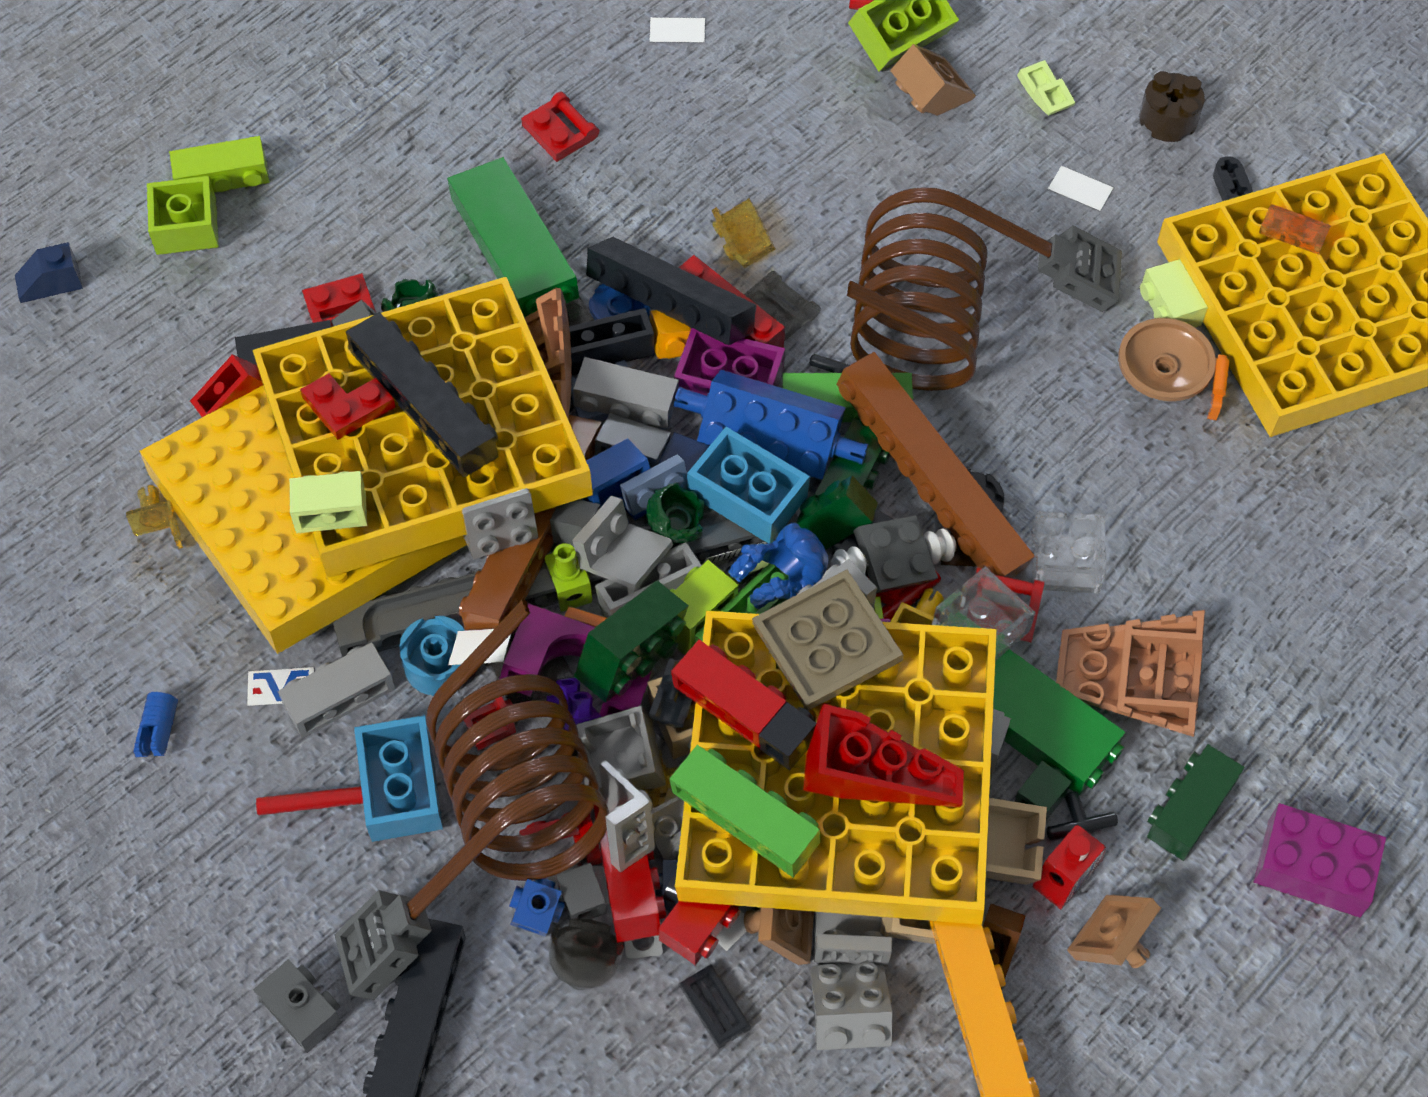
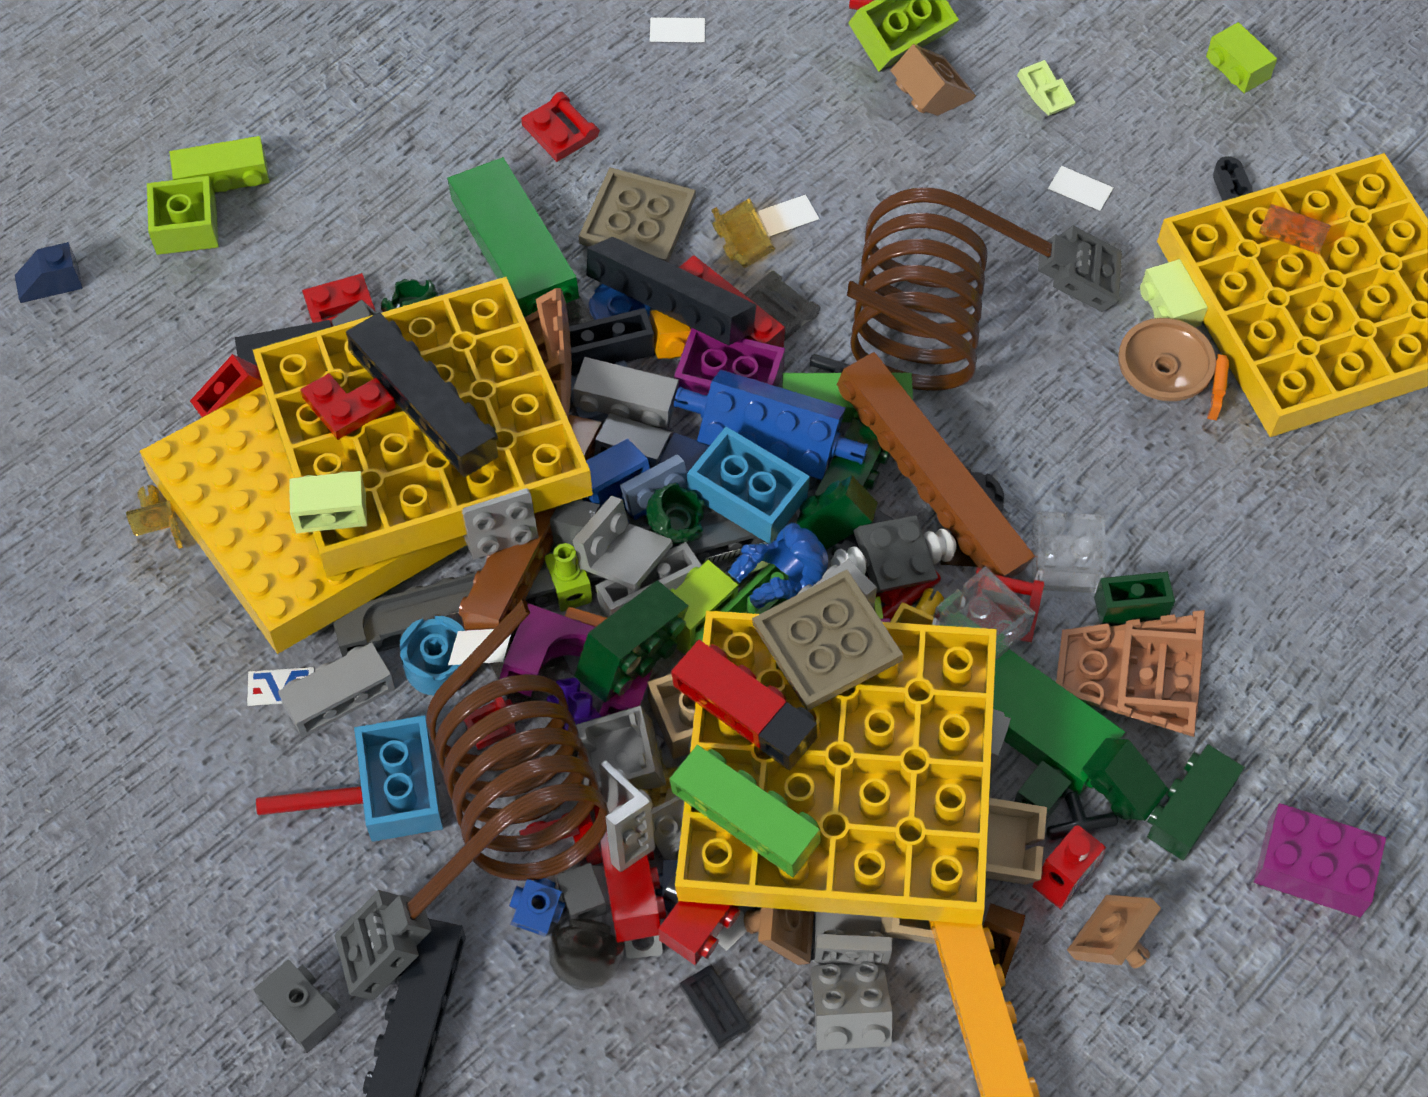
(155, 724): blue hinge -> none
(638, 212): none -> dark tan plate
(670, 704): black hips -> none
(788, 215): none -> white sticker
(867, 763): red wedge -> none
(1125, 779): none -> dark green brick
(1134, 598): none -> dark green brick
(1172, 106): dark brown brick -> none
(1241, 57): none -> lime brick

